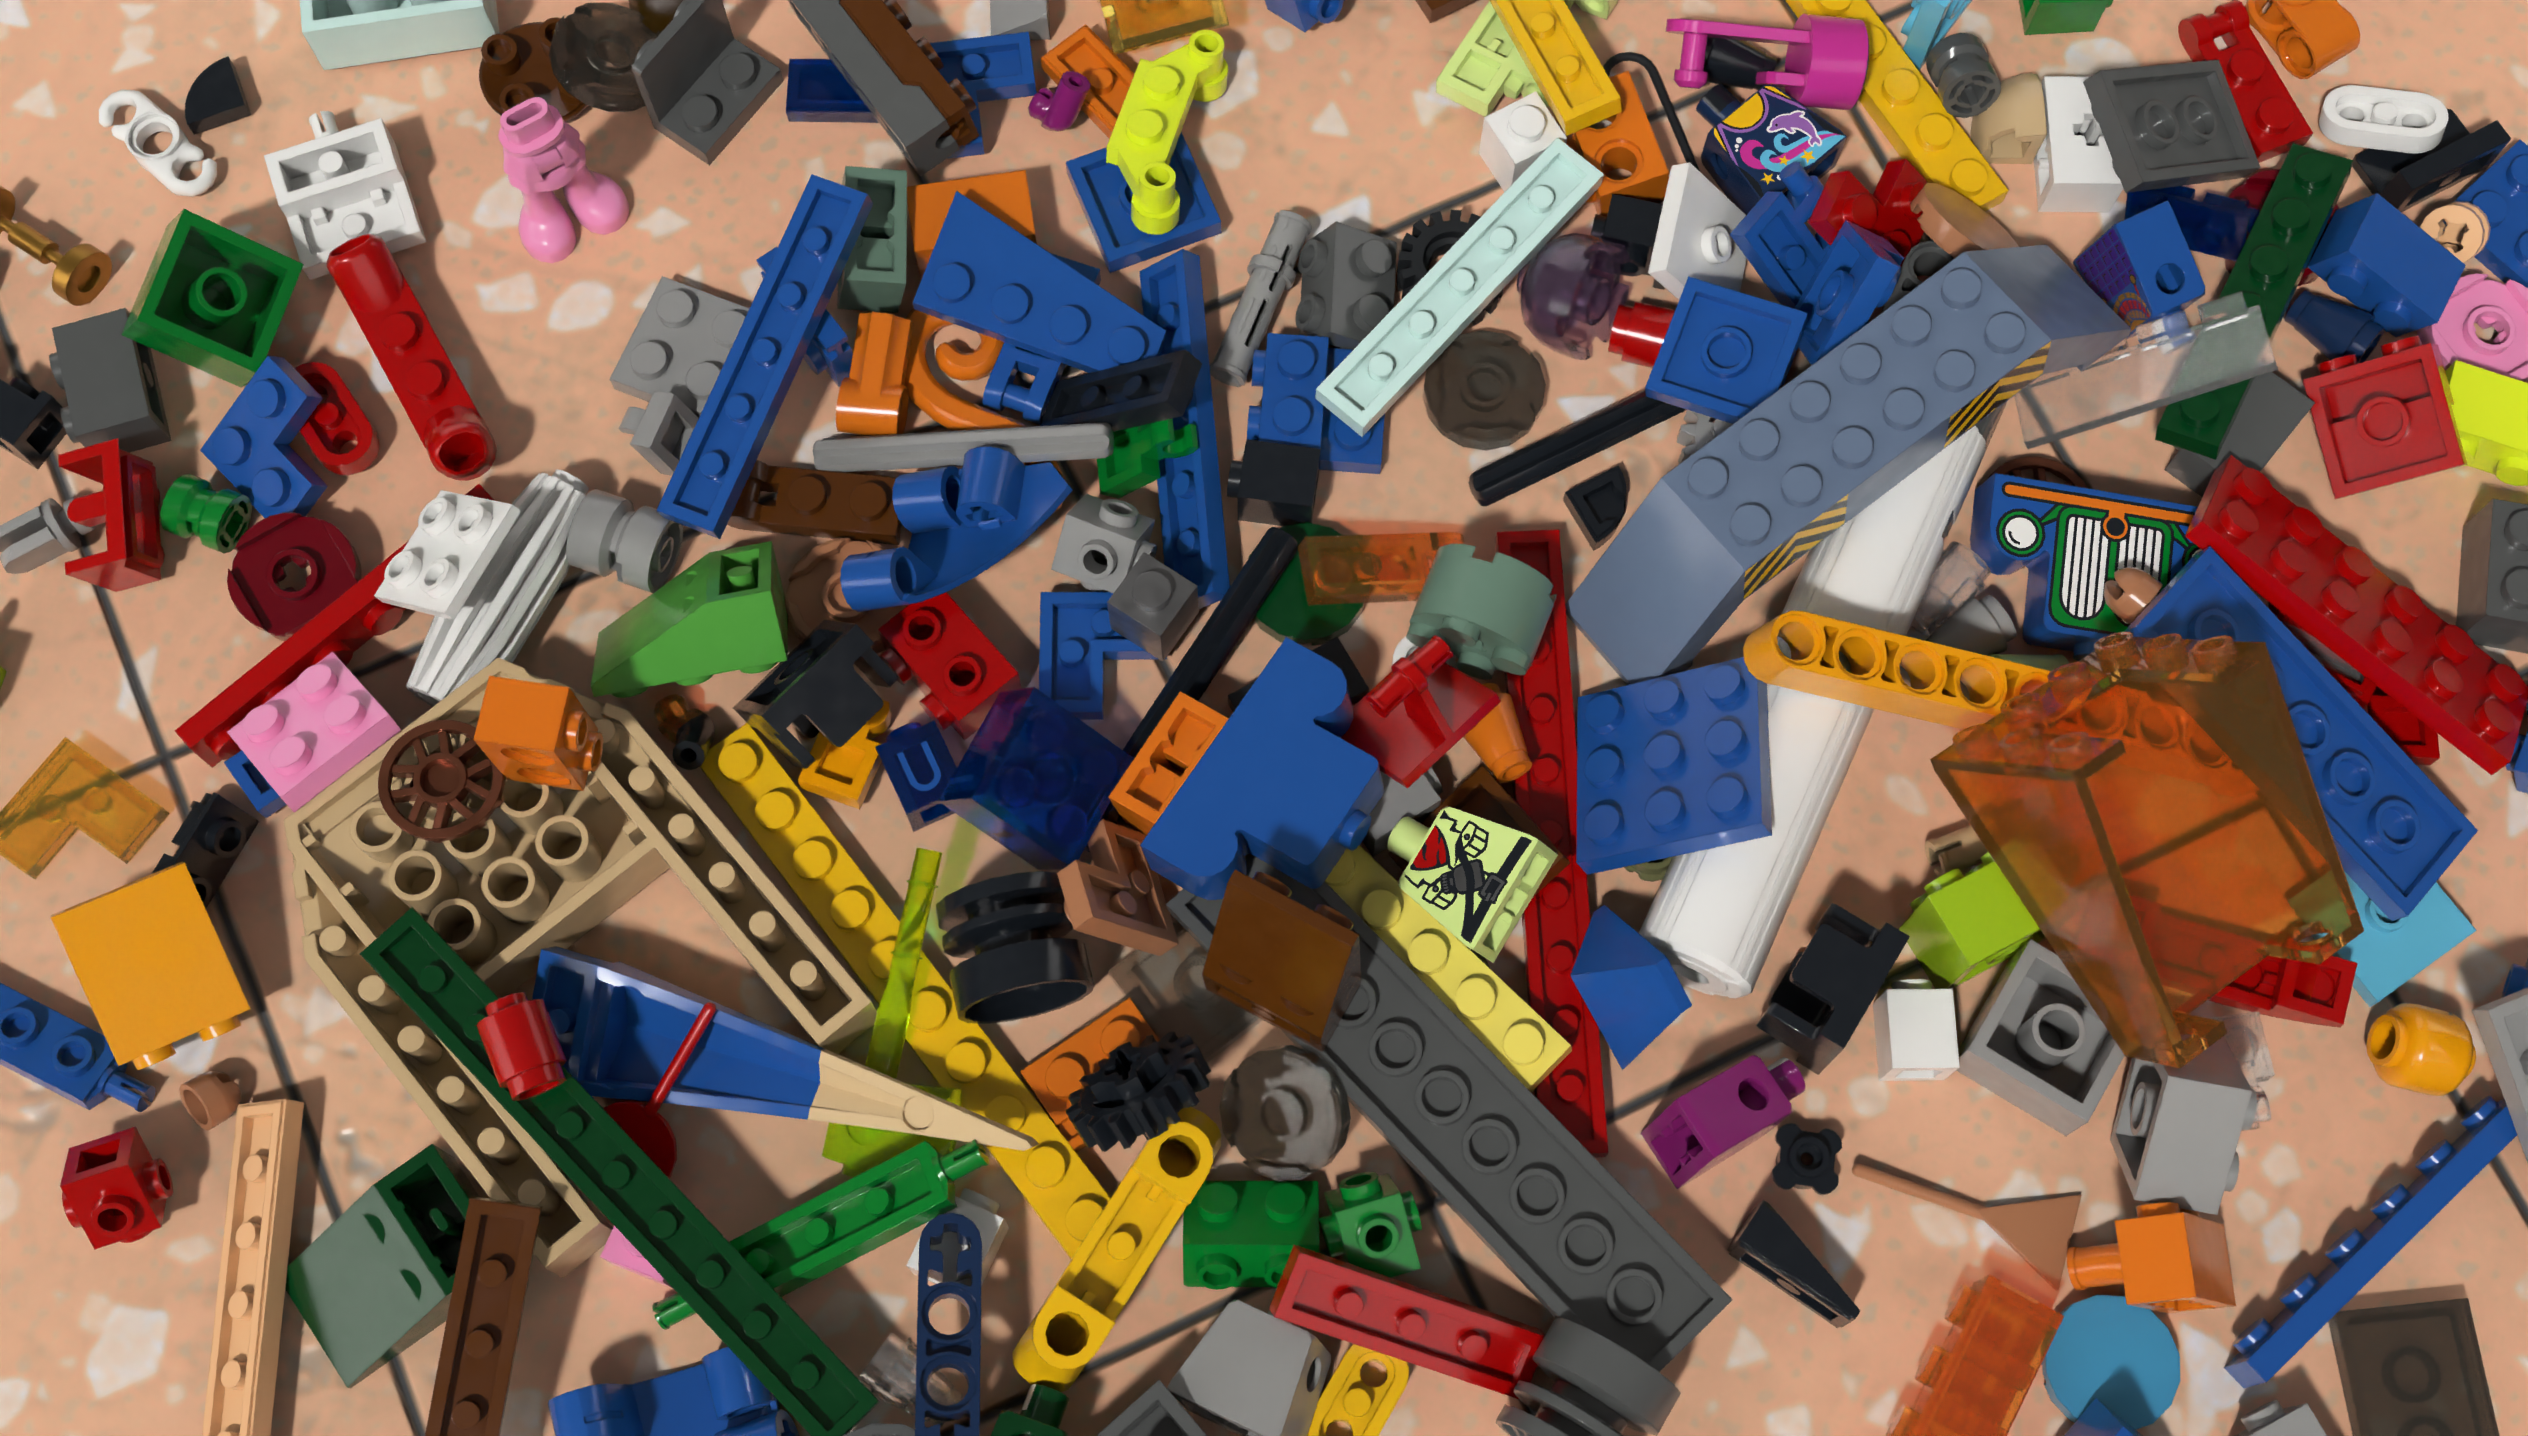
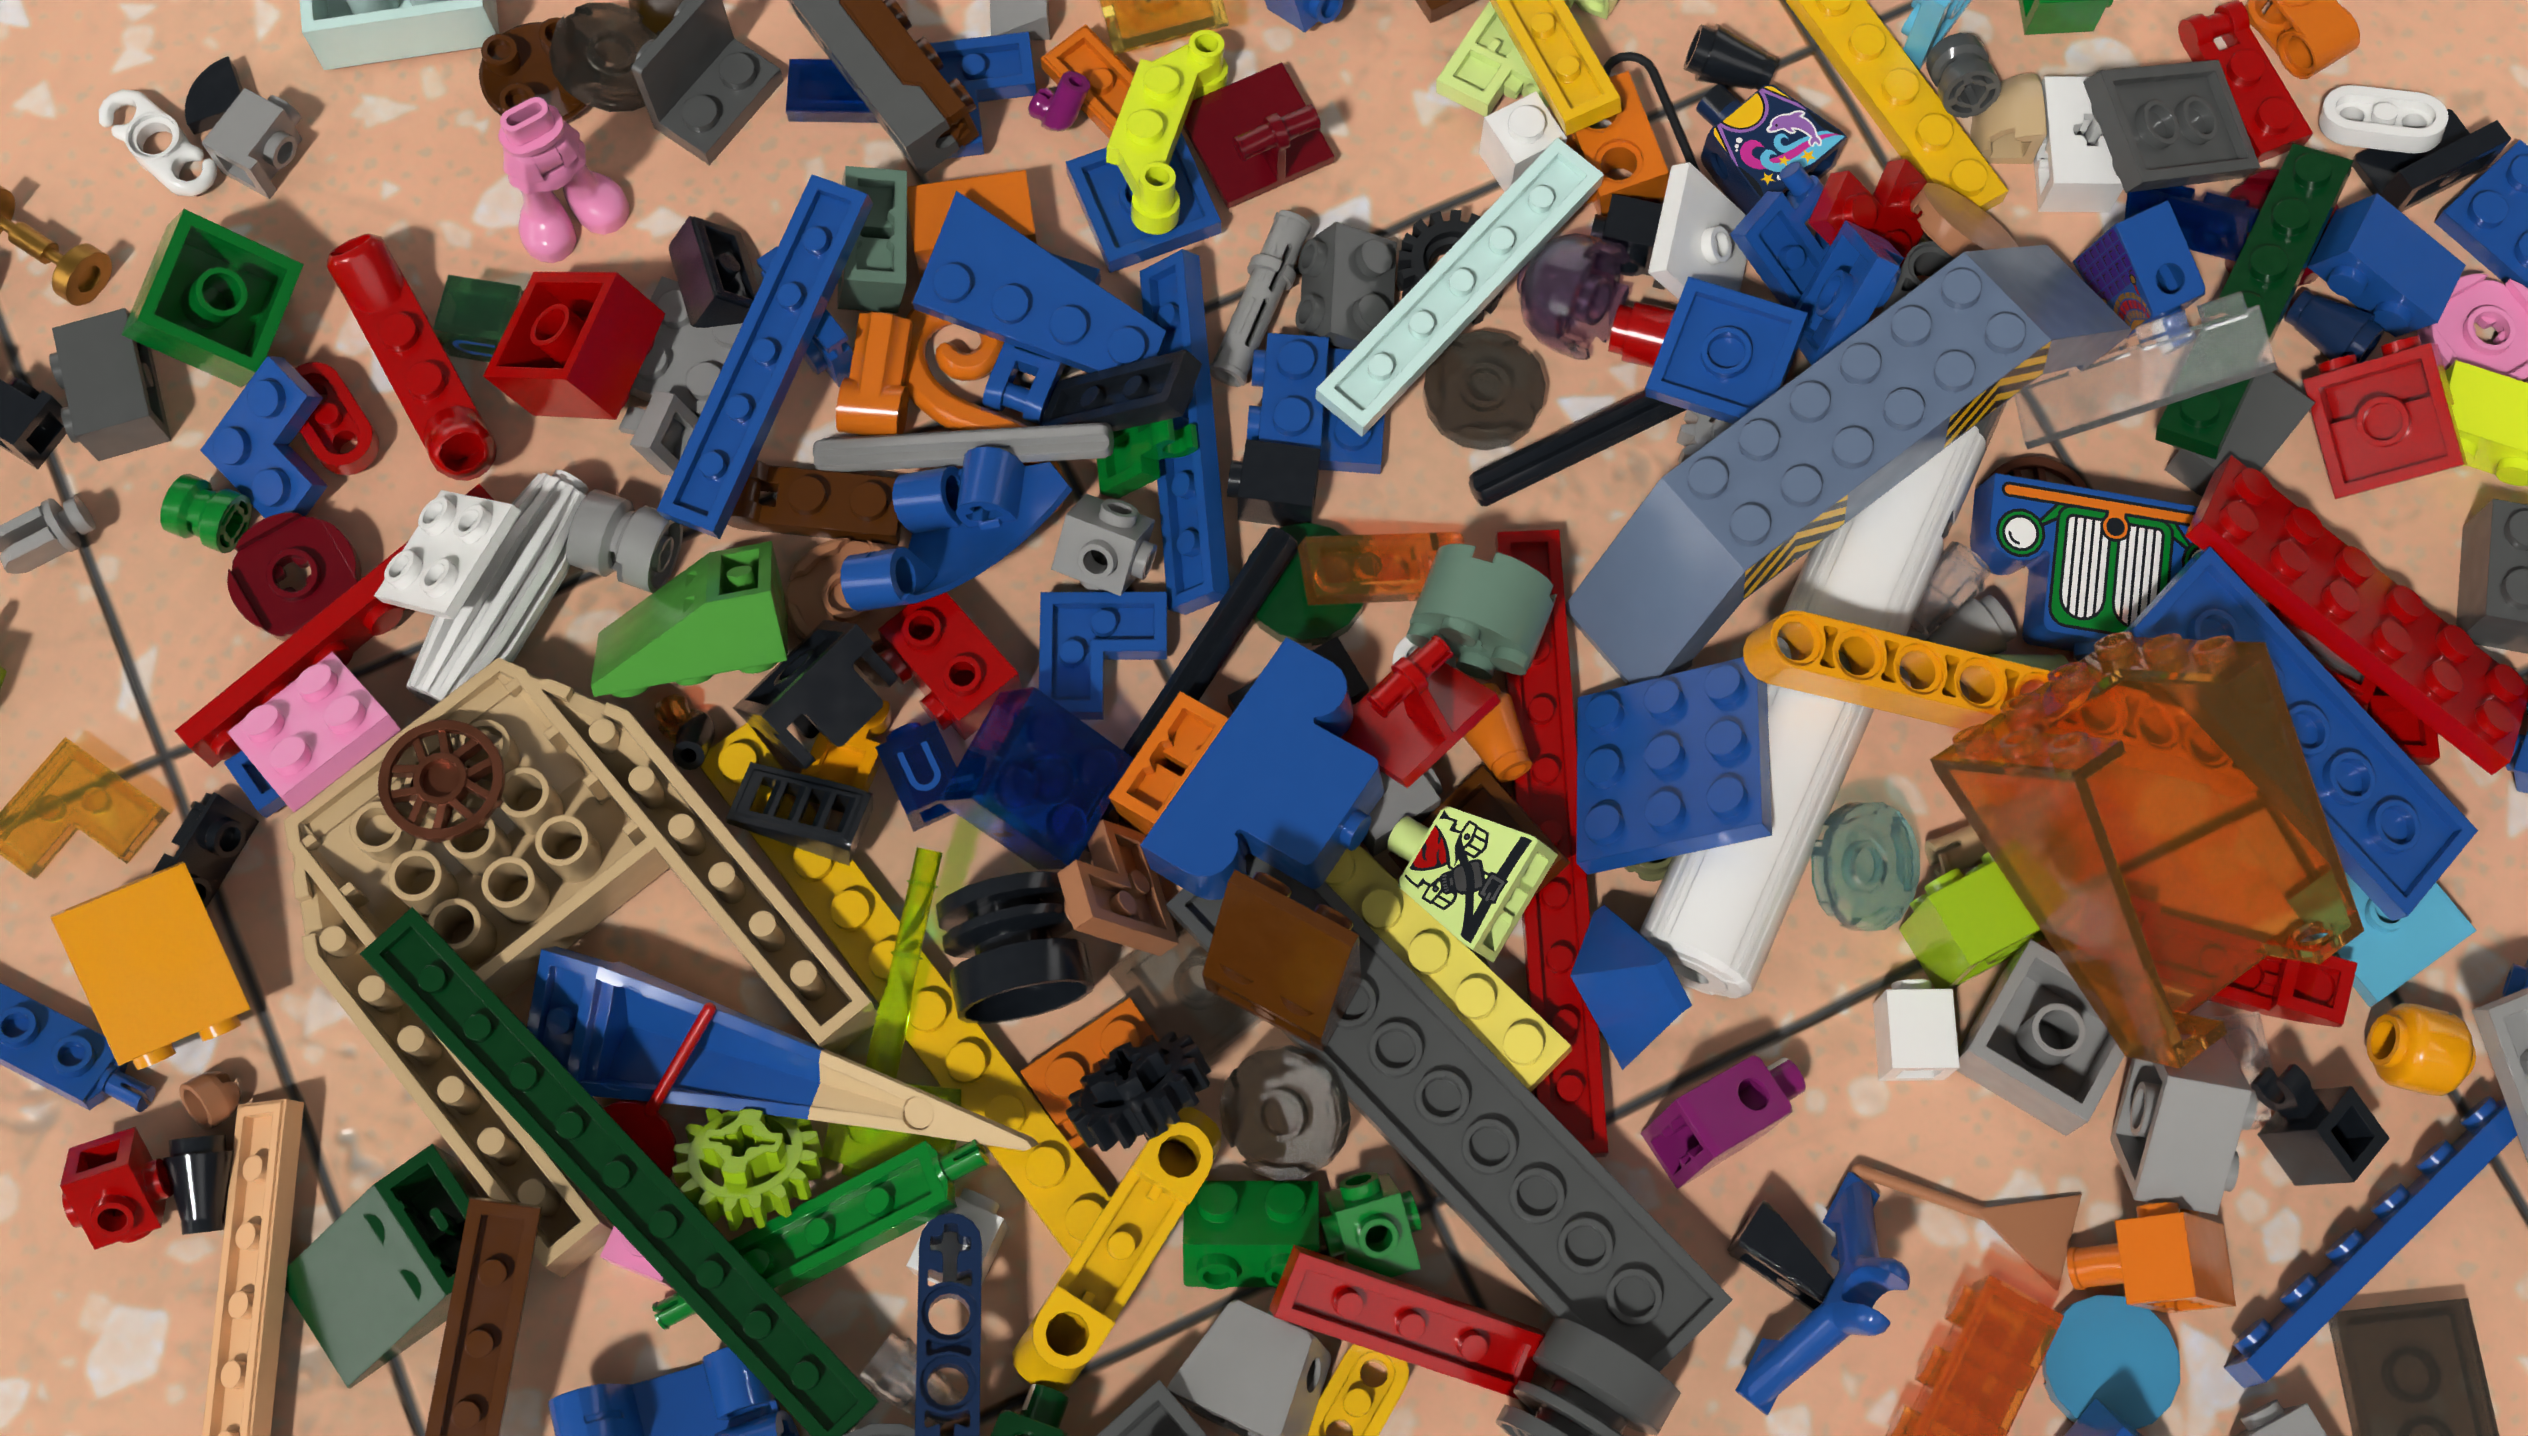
(130, 514): red window -> none
(199, 1181): none -> black cone
(254, 140): none -> light grey brick
(343, 189): white plate -> none
(474, 316): none -> clear green brick
(522, 1046): red brick -> none
(538, 733): orange brick -> none
(575, 344): none -> red brick
(713, 273): none -> black slope
(752, 1163): none -> lime gear
(814, 838): none -> black slope
(1153, 606): flat silver brick -> none
(1256, 135): none -> dark red plate
(1598, 506): black tile -> none
(1793, 1173): black plate -> none
(1822, 63): dark pink piece -> none
(1831, 986): black panel -> none
(1846, 1307): none -> blue piece
(1866, 866): none -> clear light blue tile
(2130, 592): nougat hinge -> none
(2317, 1132): none -> black brick
(2465, 226): light nougat wheel -> none

